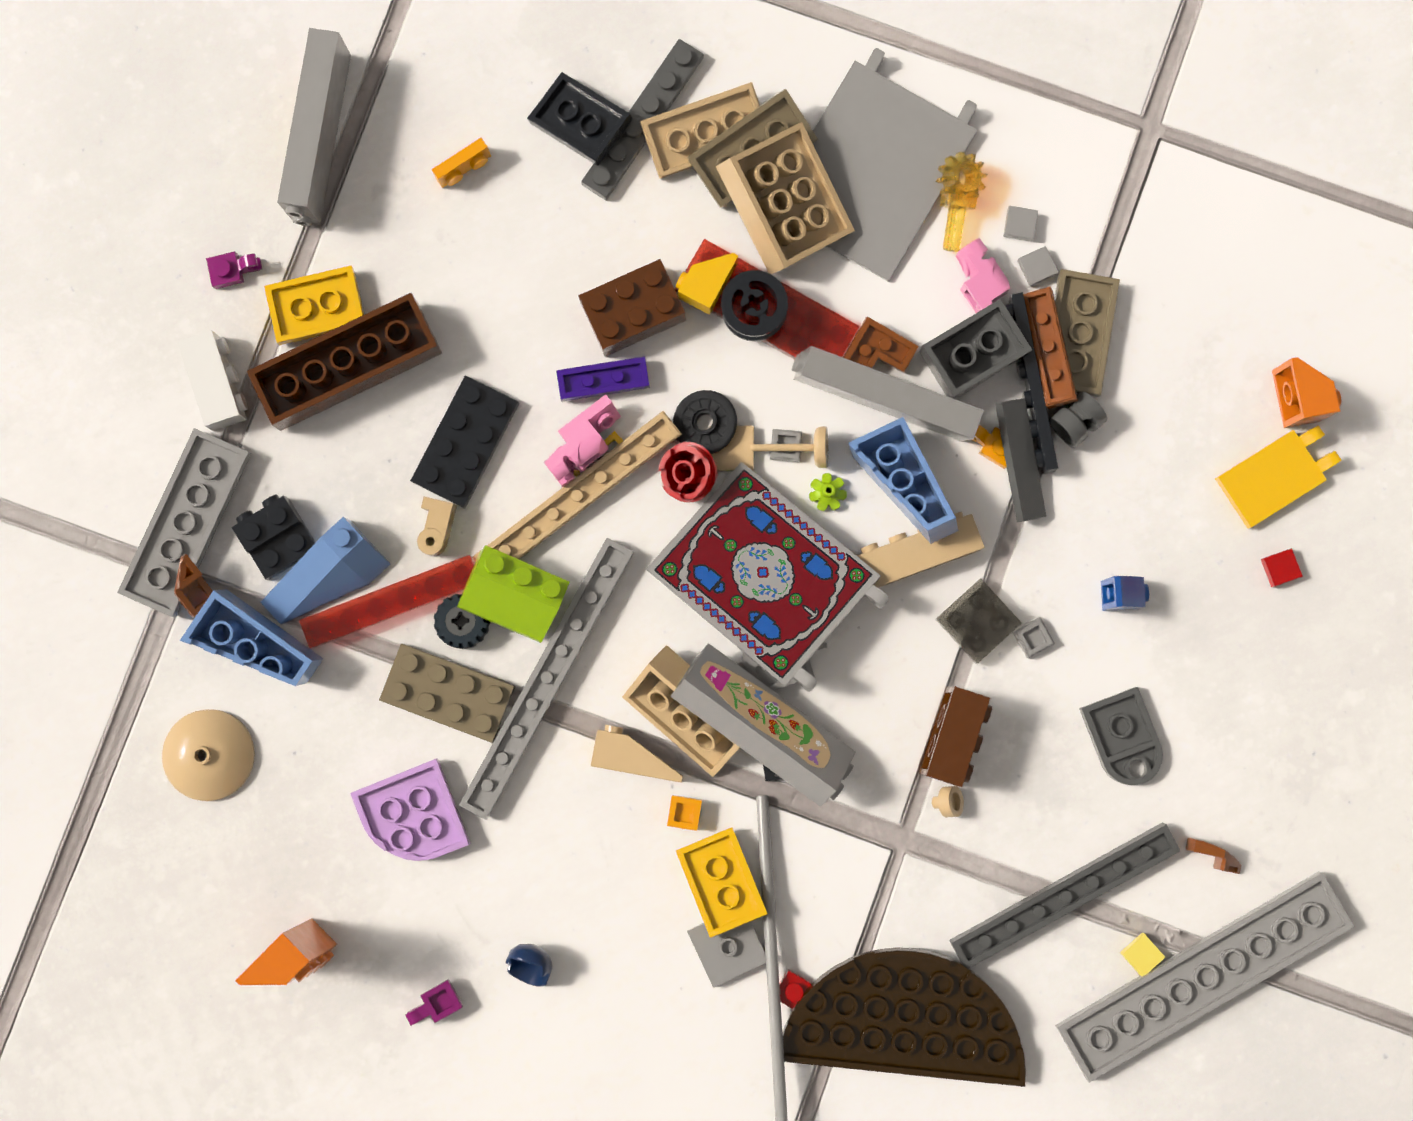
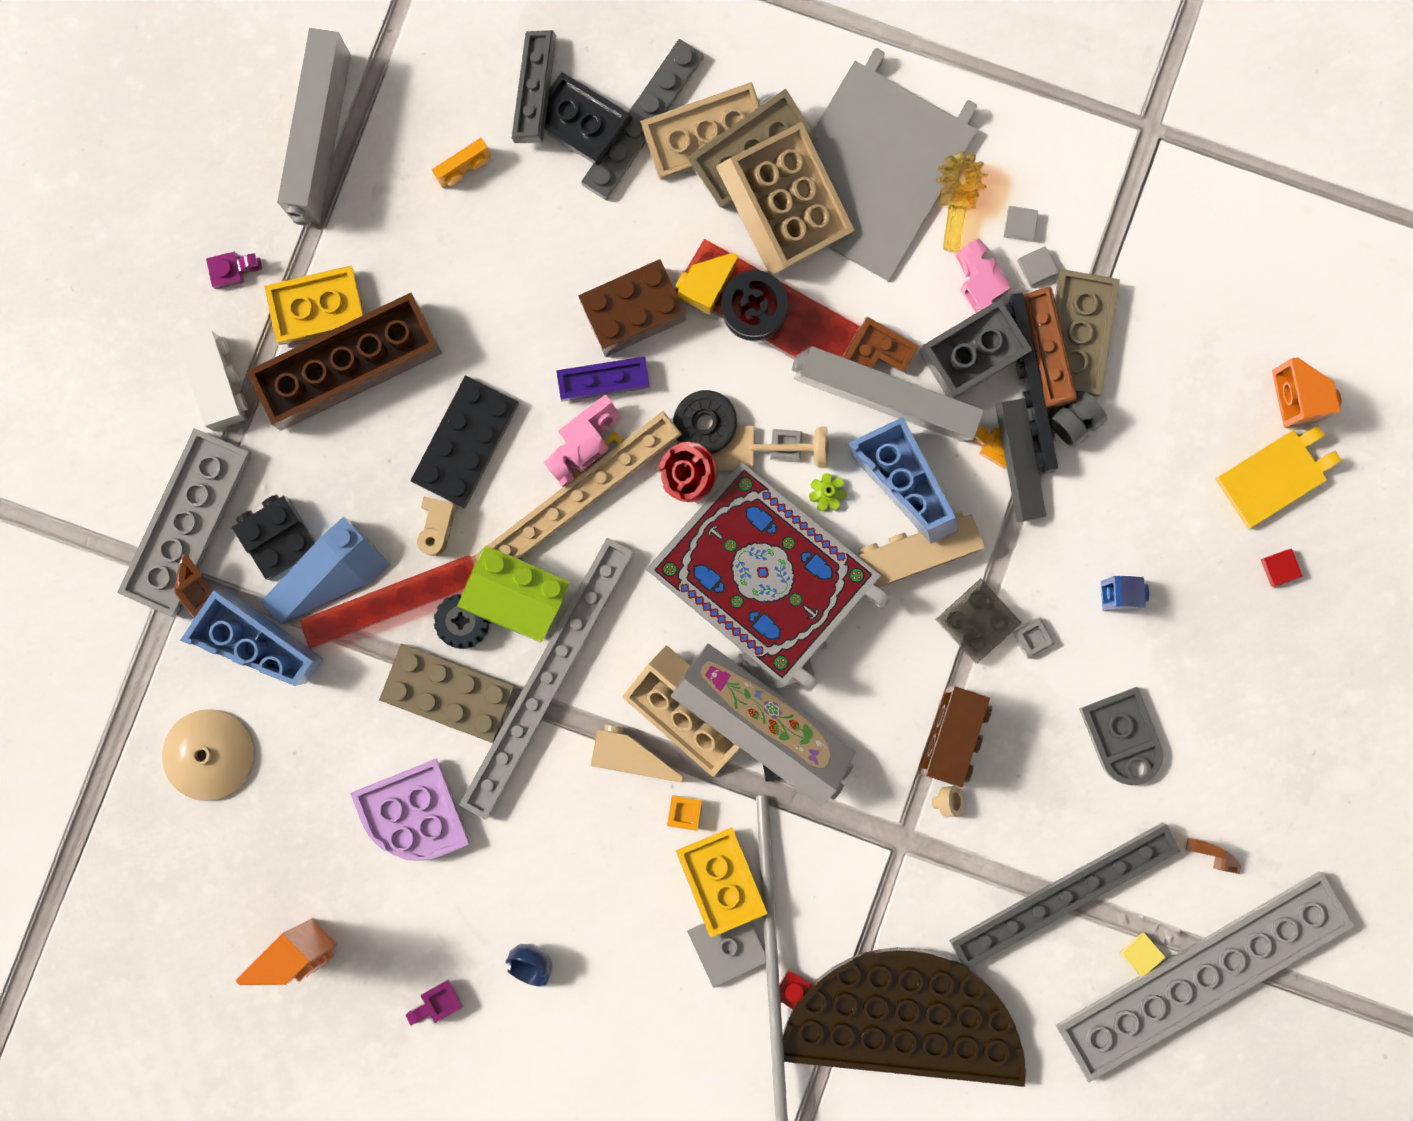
(534, 86): none -> dark grey tile

